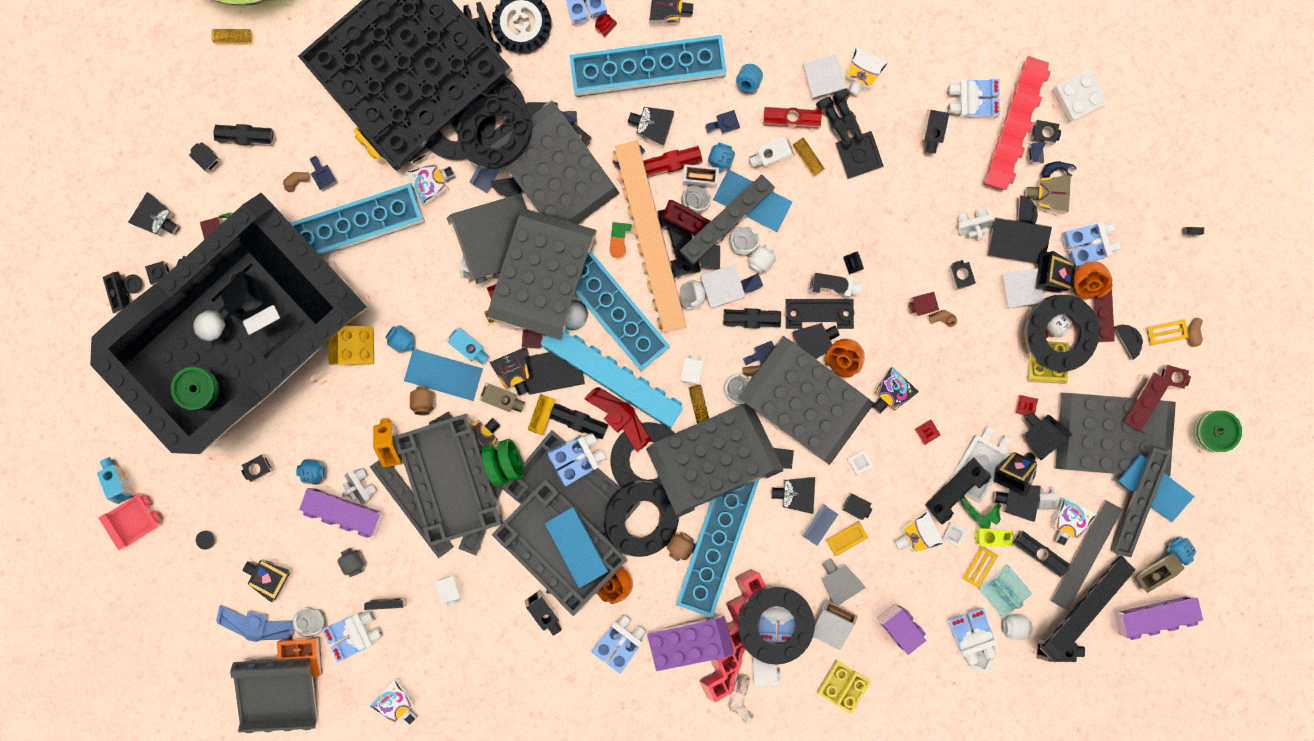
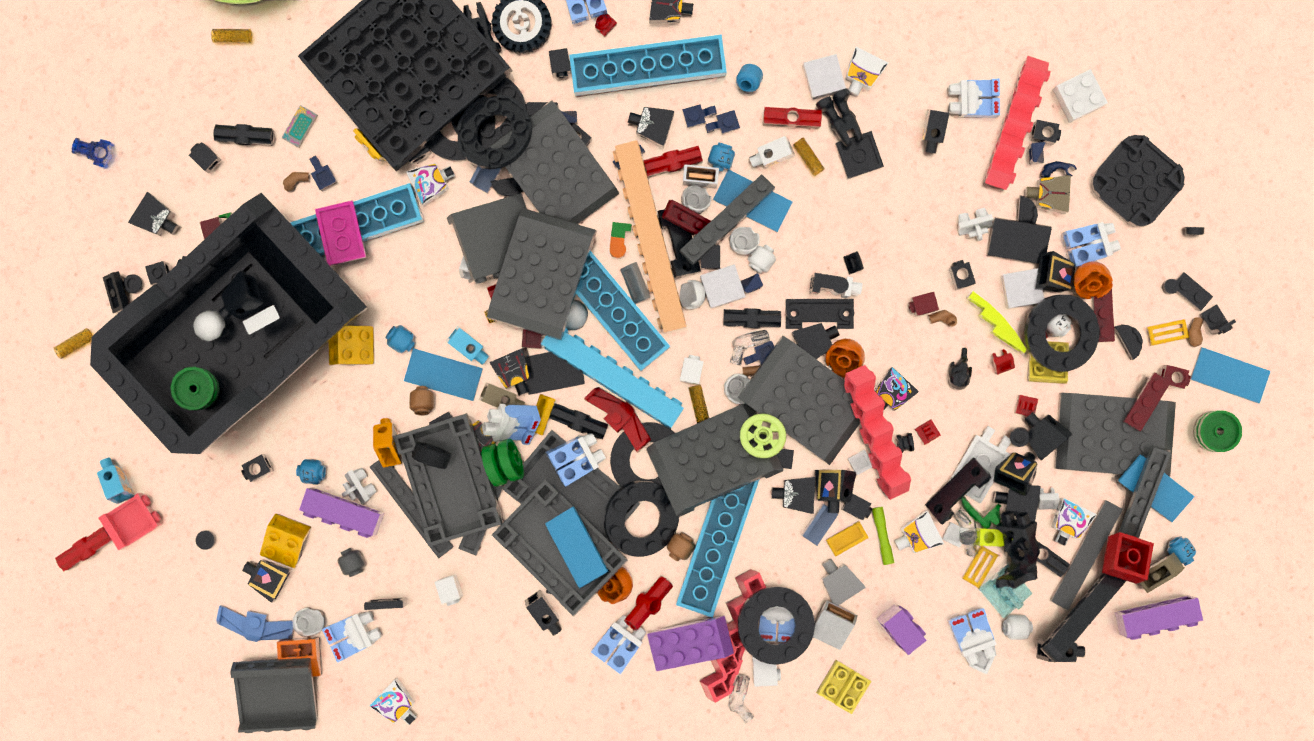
(66, 346): none -> clear yellow piece
(83, 549): none -> red piece
(92, 150): none -> clear blue connector
(284, 540): none -> yellow bracket
(299, 126): none -> tile
(340, 233): none -> dark pink plate
(431, 455): none -> black tyre
(512, 422): none -> hips
(560, 63): none -> black brick
(635, 282): none -> light grey tile
(648, 603): none -> red piece
(696, 115): none -> dark blue plate
(746, 341): none -> clear arm
(758, 451): none -> yellowish green plate
(834, 487): none -> black torso
(877, 432): none -> coral brick
(885, 547): none -> lime piece
(905, 442): none -> black wheel
(960, 373): none -> black piece
(967, 531): none -> clear arm
(1001, 327): none -> neon yellow slope
(1003, 363): none -> red tile
(1019, 436): none -> black tile
(1023, 534): none -> black hips
(1128, 557): none -> red brick
(1137, 181): none -> black tile
(1189, 290): none -> black hinge
(1216, 321): none -> black bracket
(1230, 375): none -> dark azure piece

